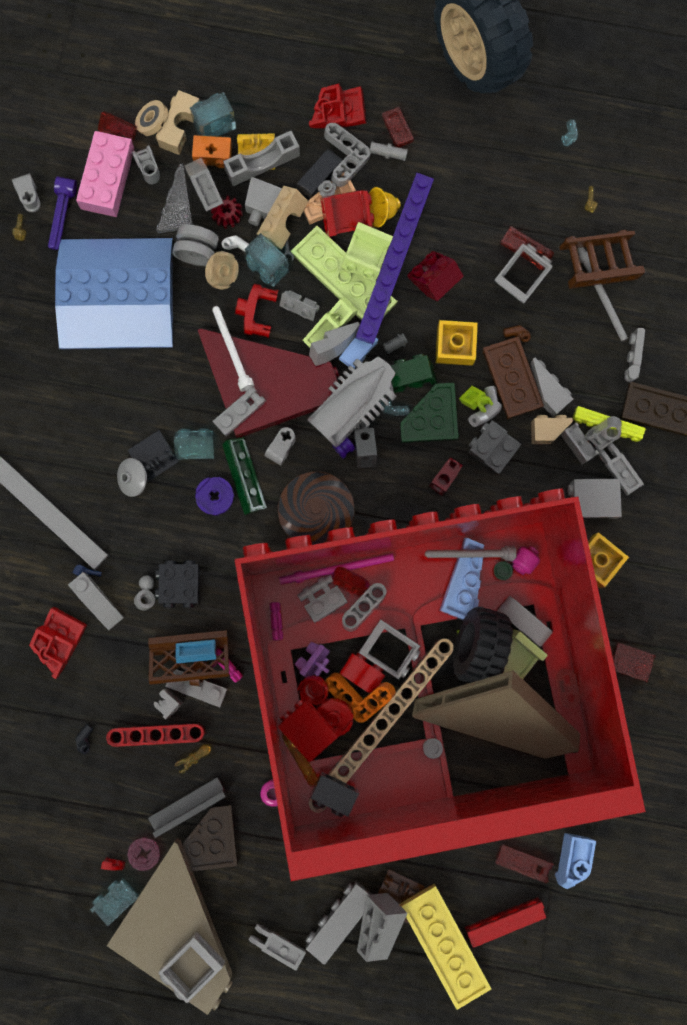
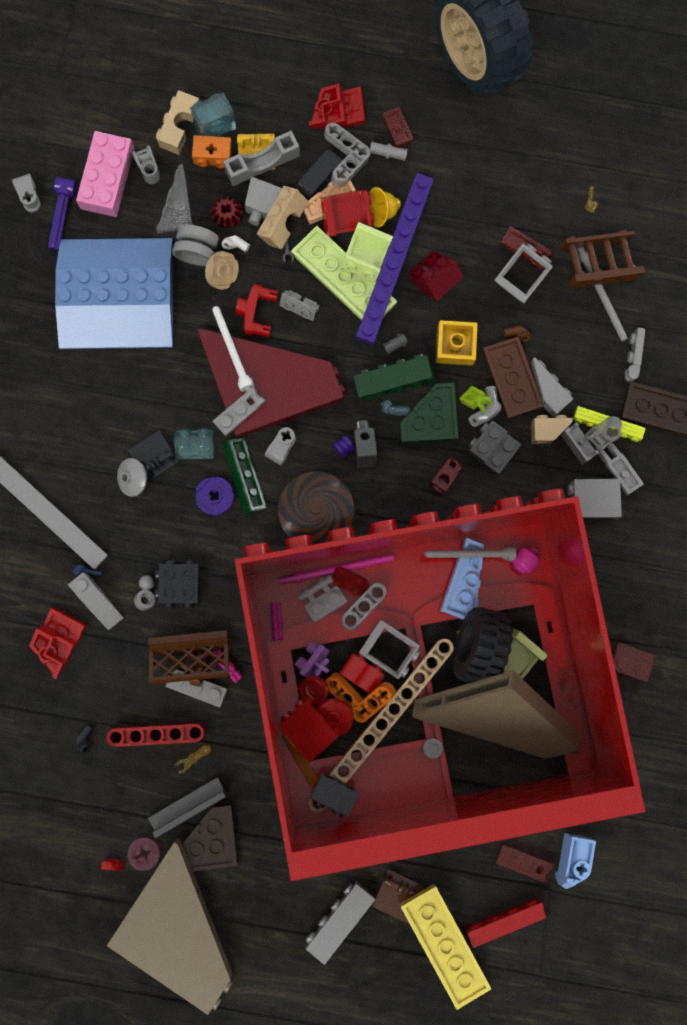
(18, 233): clear yellow hand -> none
(115, 126): clear red plate -> none
(115, 901): clear light blue bracket -> none
(151, 117): tan tile -> none
(169, 704): light grey hinge -> none
(196, 651): dark azure tile -> none
(203, 184): light grey window -> none
(207, 953): light grey window -> none
(266, 260): clear light blue brick -> none
(268, 793): dark pink head -> none
(279, 947): light grey hinge -> none
(327, 184): light grey plate -> none
(333, 344): light grey slope -> none
(335, 318): yellowish green slope -> none
(354, 400): light grey connector -> none
(356, 350): light blue slope -> none
(379, 926): light grey wedge -> none
(503, 570): dark green plate -> none
(525, 621): light grey beam -> none
(572, 134): clear light blue arm -> none
(605, 558): yellow brick -> none

